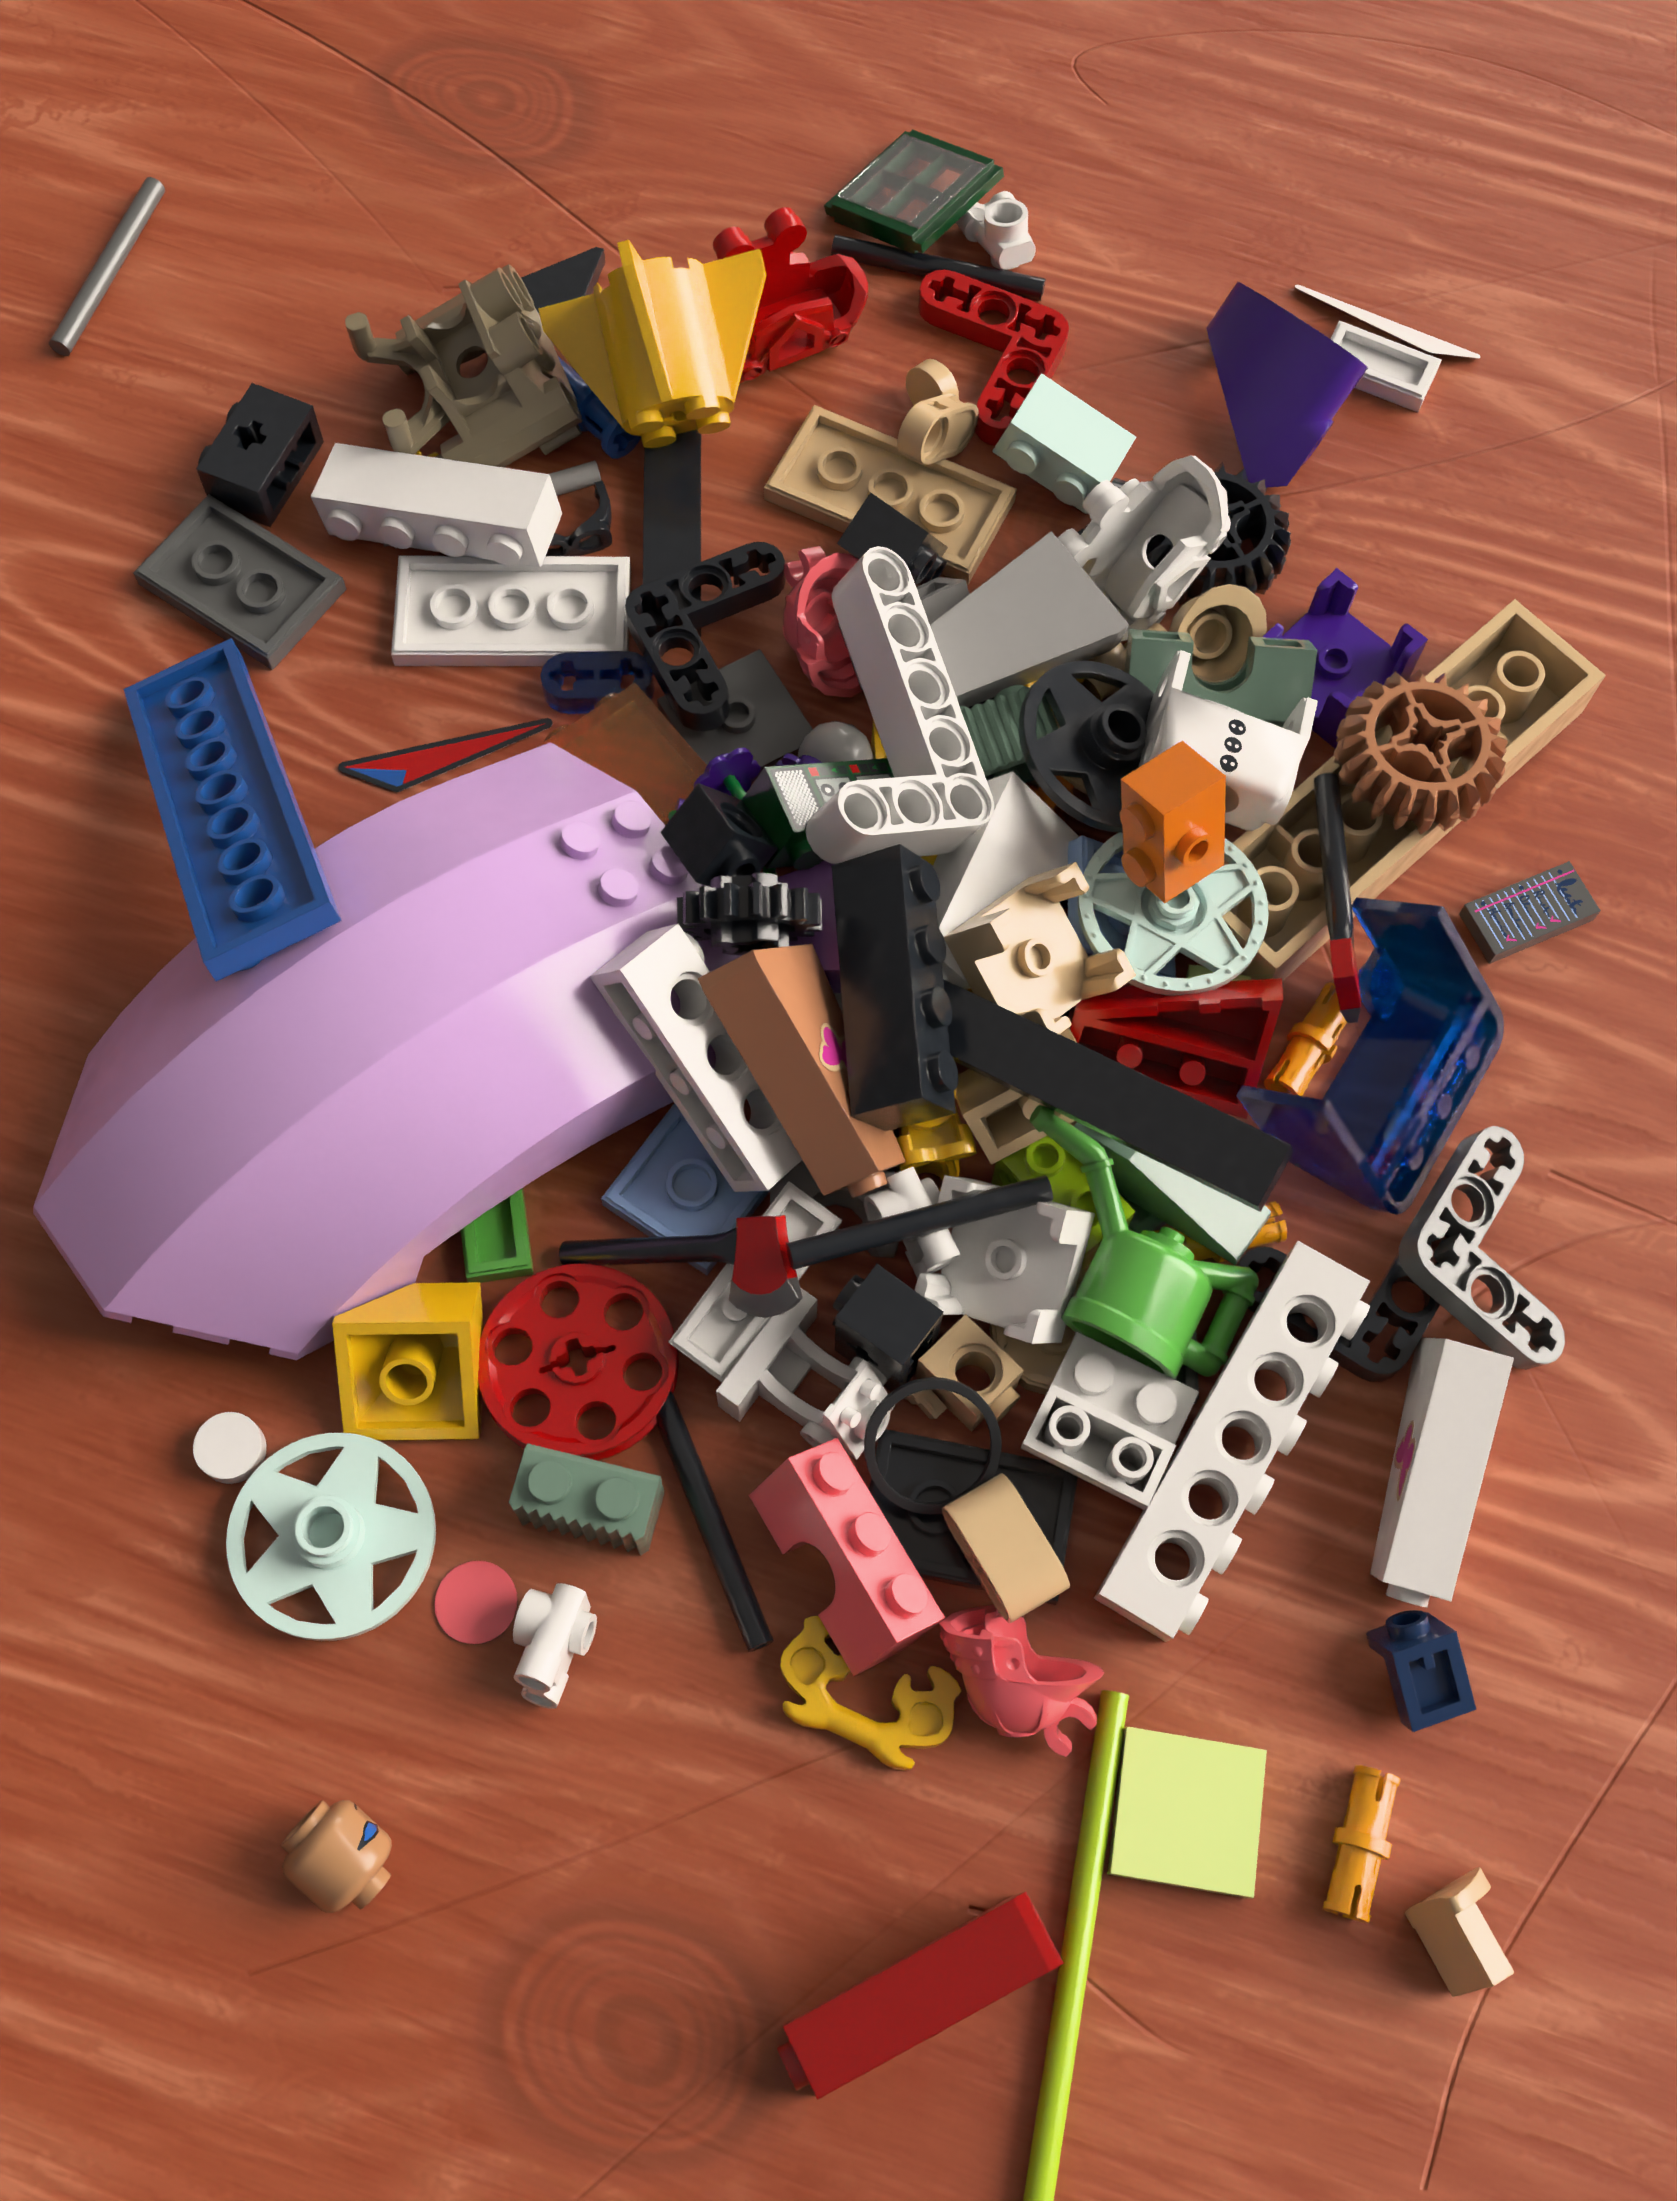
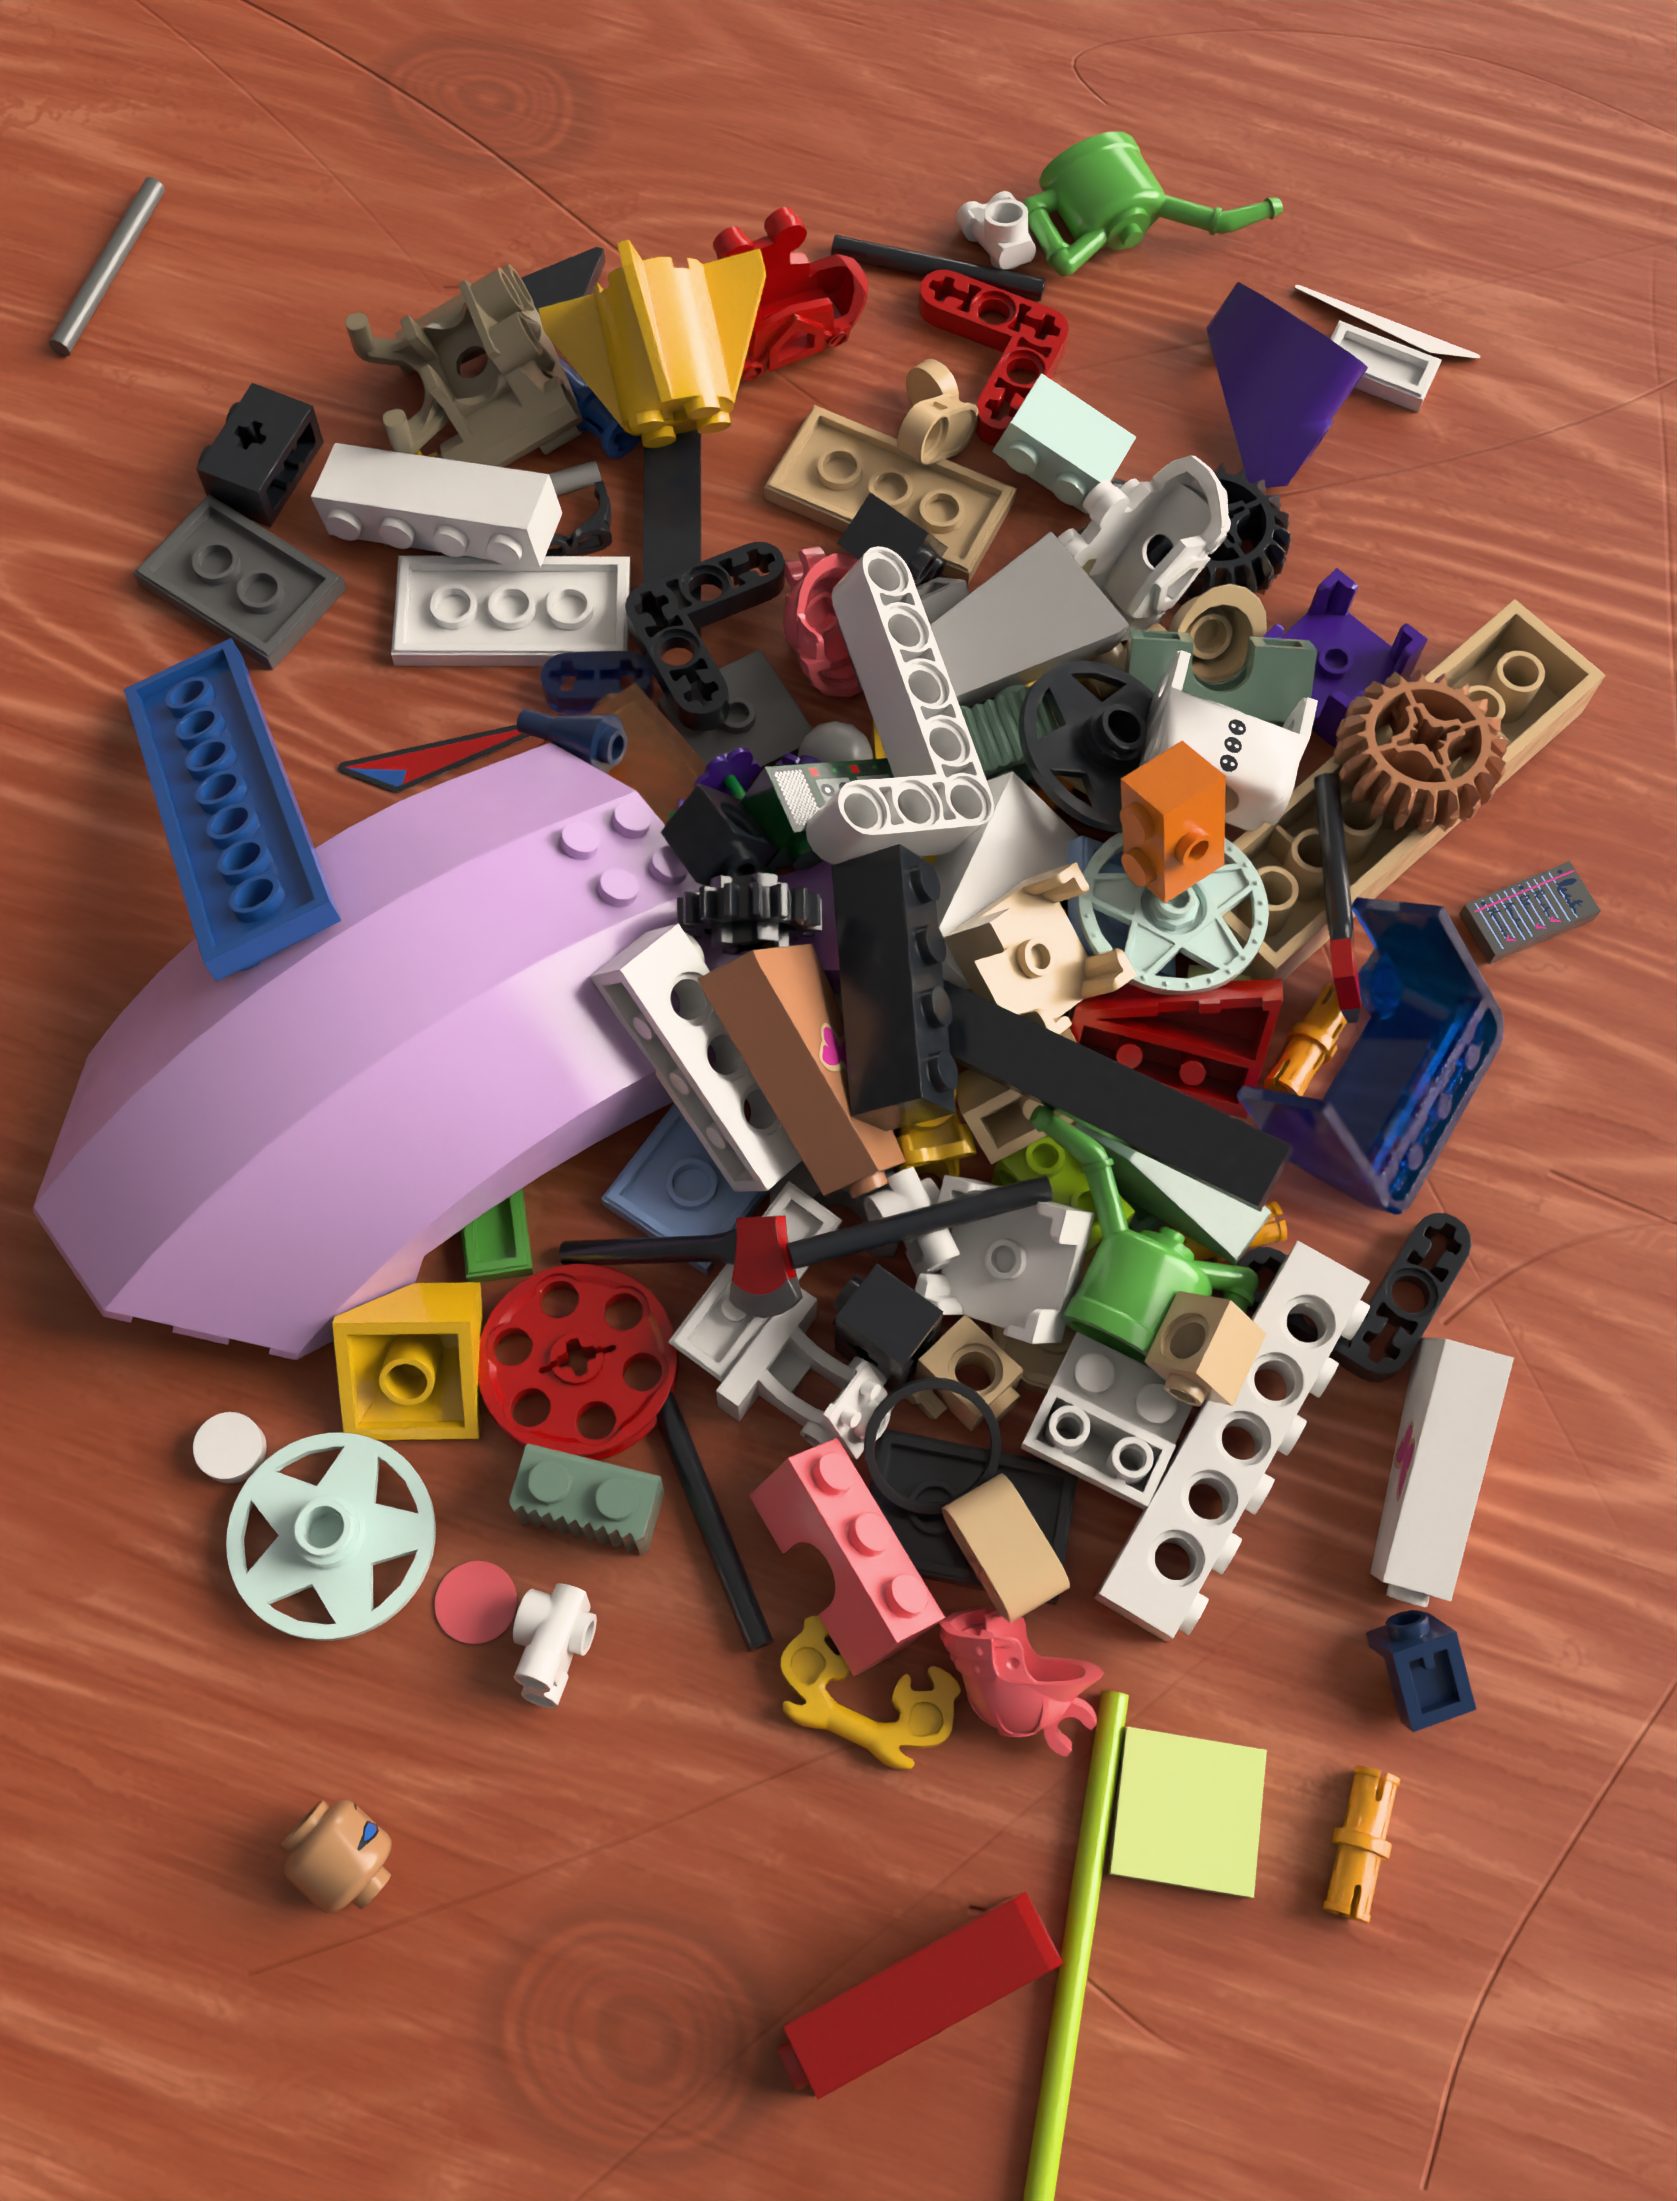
(591, 738): none -> dark blue cone
(914, 191): piece -> none
(1113, 200): none -> bright green piece
(1204, 1349): none -> tan brick
(1459, 1935): tan tile -> none
(1463, 1260): dark grey beam -> none

